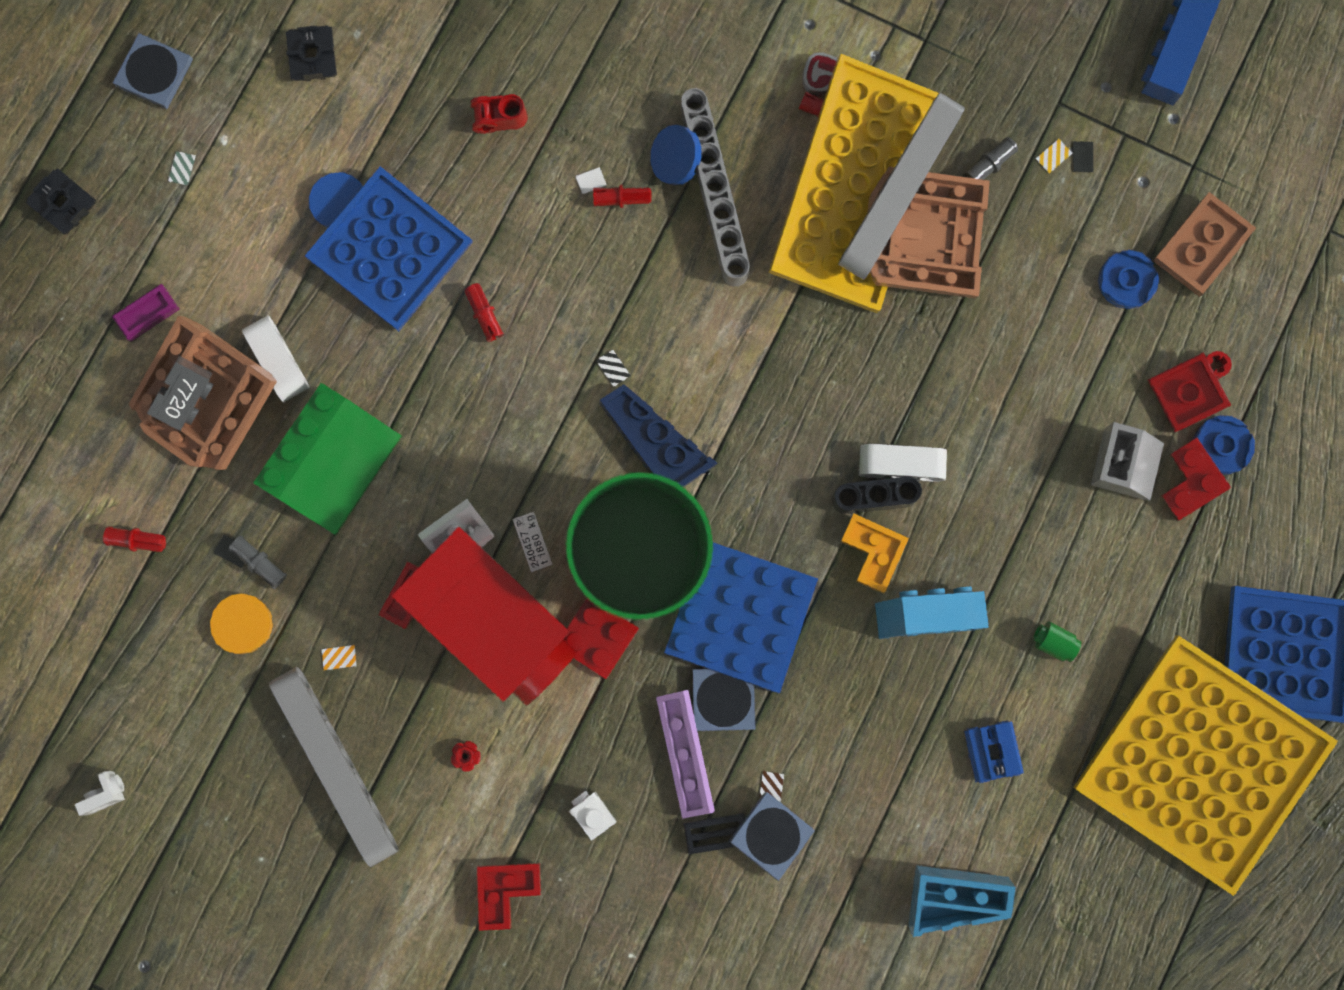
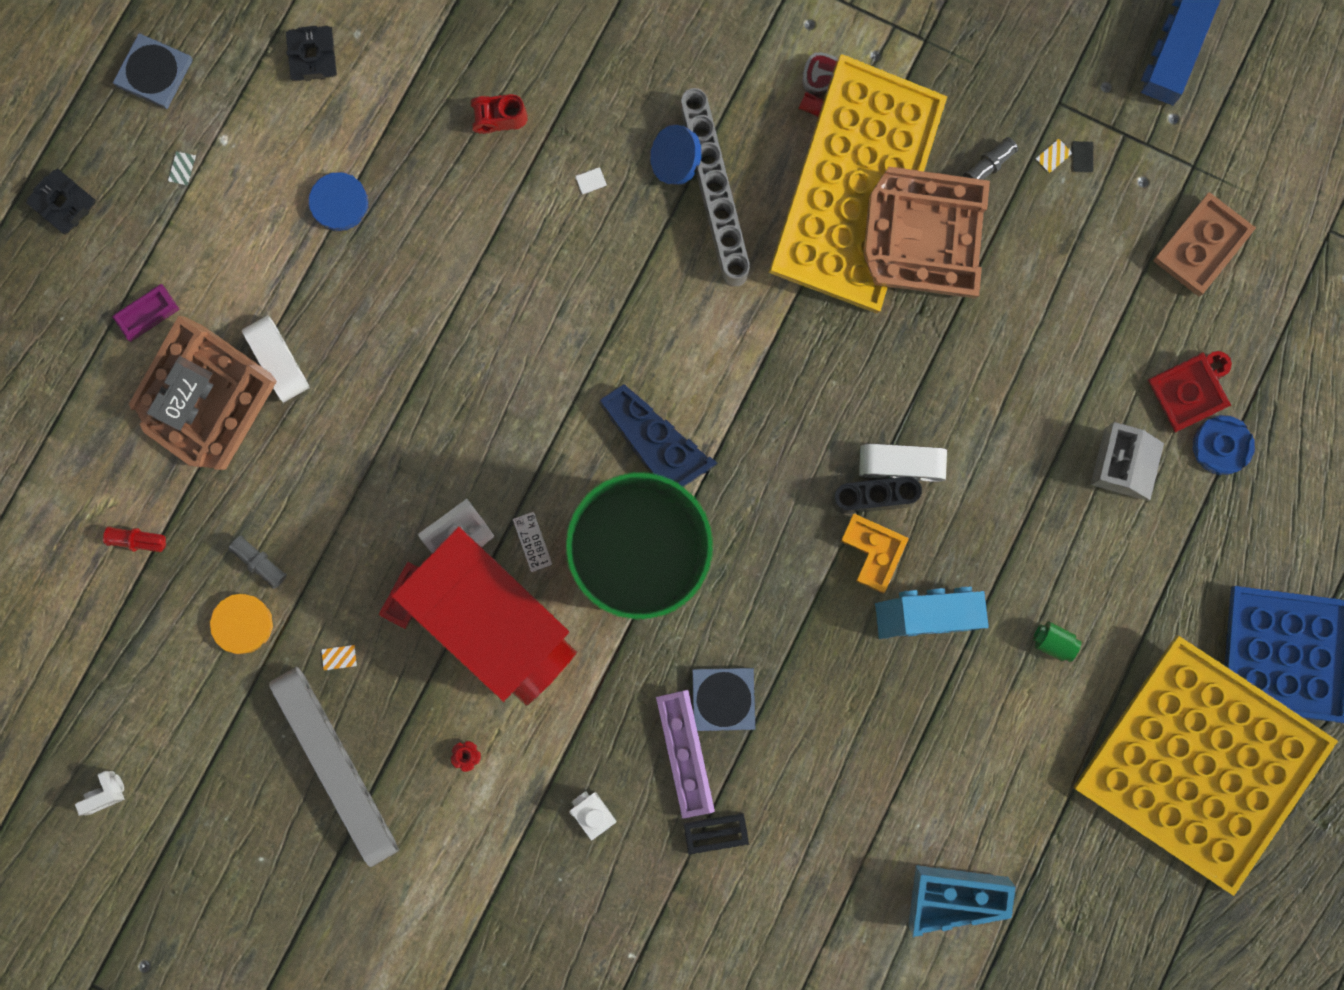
(222, 551): pearl dark grey sticker -> none
(328, 459): green piece -> none
(389, 249): blue plate -> none
(483, 312): red axle -> none
(496, 887): red plate -> none
(599, 637): red plate -> none
(613, 368): sticker -> none
(620, 196): red axle -> none
(743, 619): blue plate -> none
(771, 836): black tile -> none
(772, 784): sticker -> none
(901, 186): light grey beam -> none
(983, 767): blue piece -> none
(1128, 279): blue tile -> none
(1202, 483): red plate -> none

